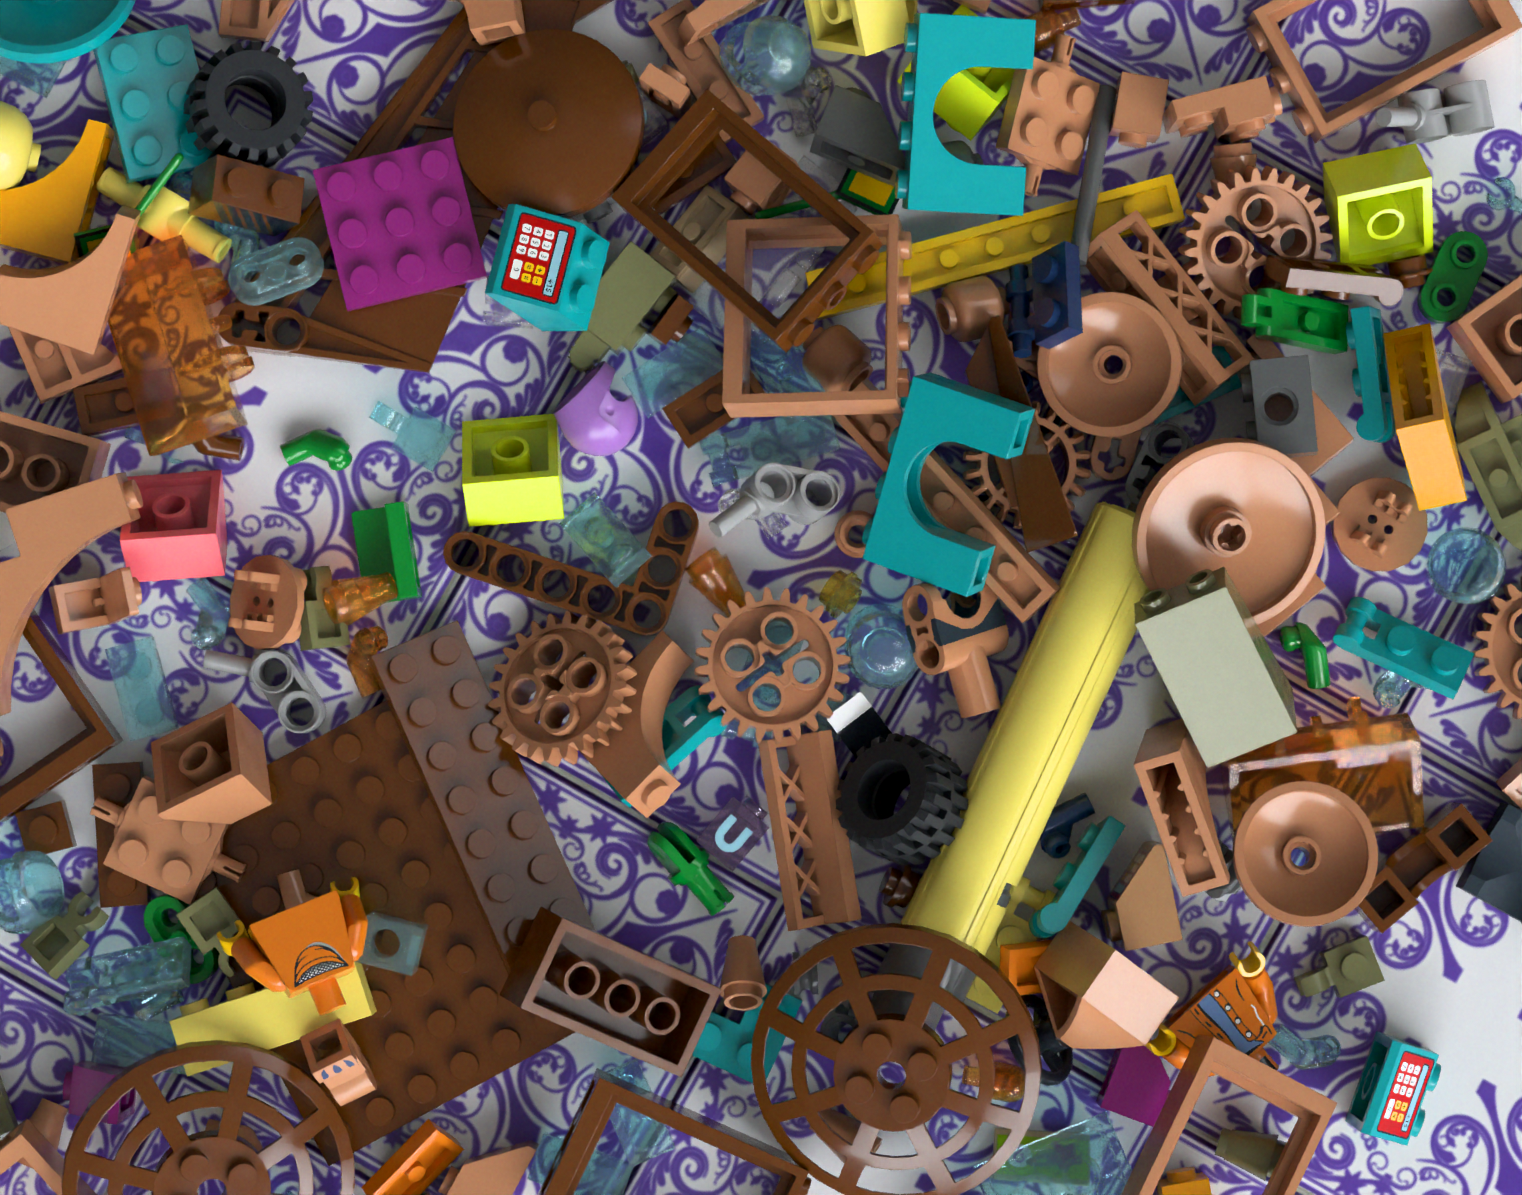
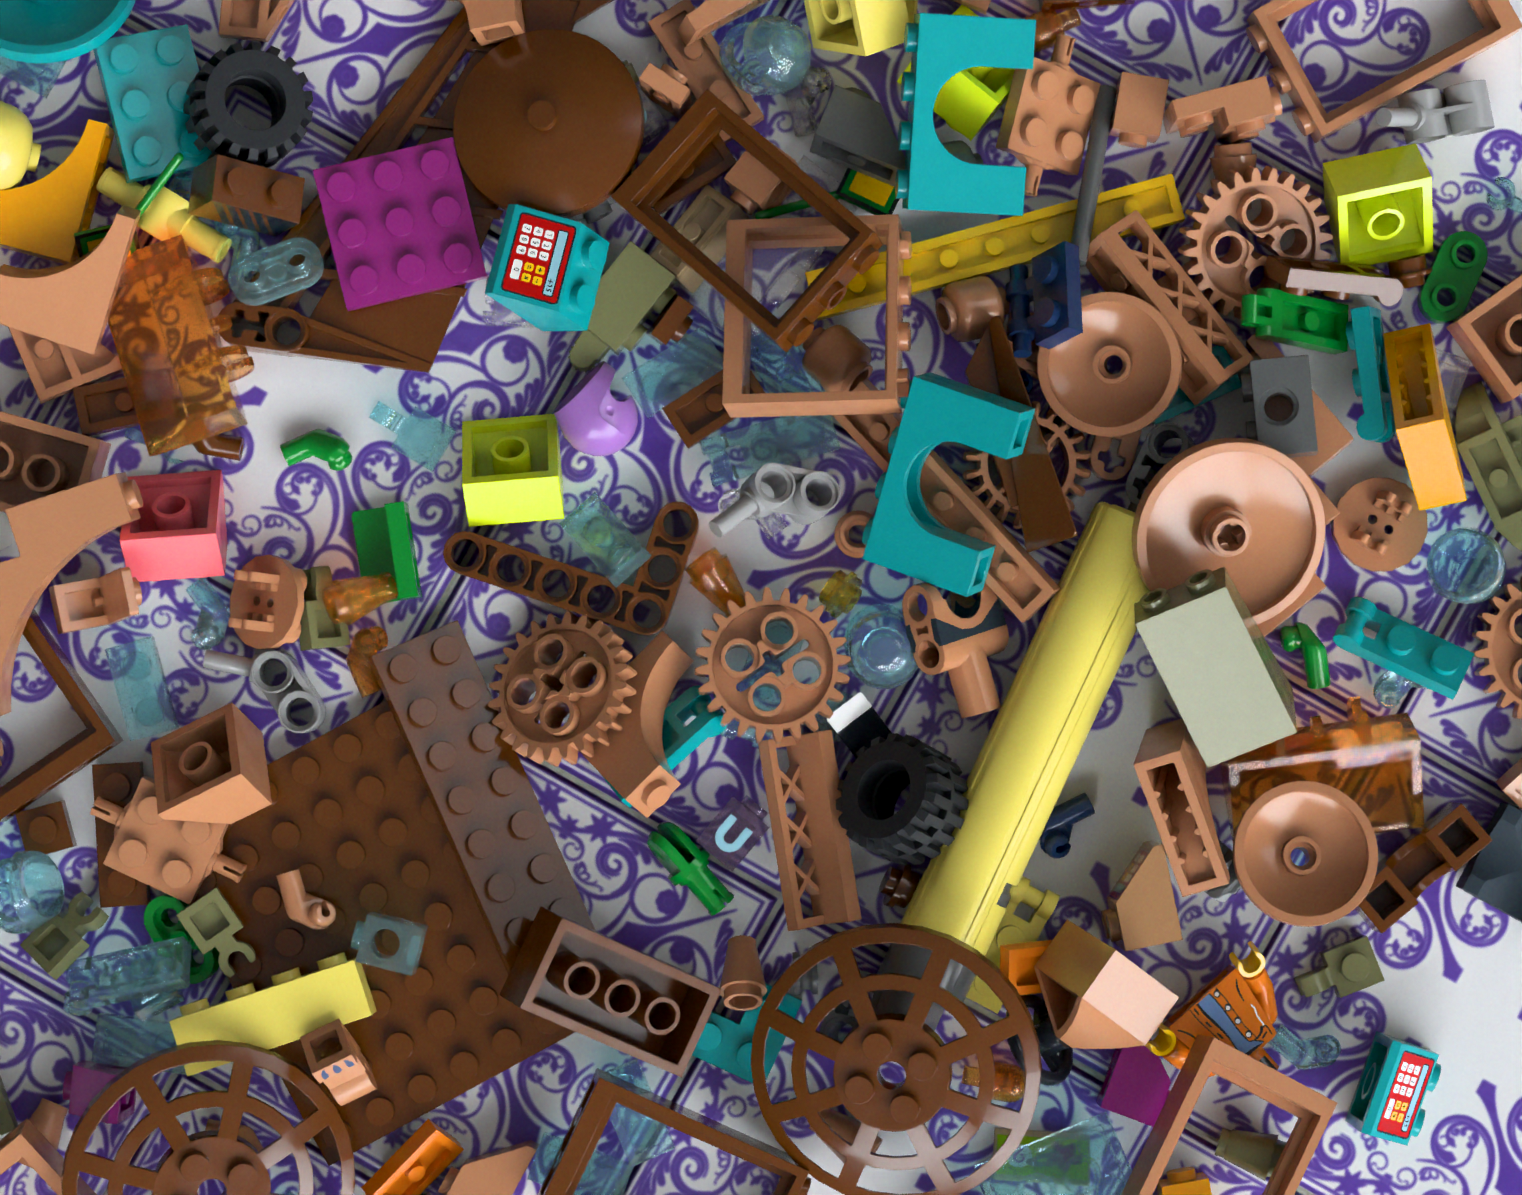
(305, 946): orange torso -> none
(1076, 878): teal plate -> none

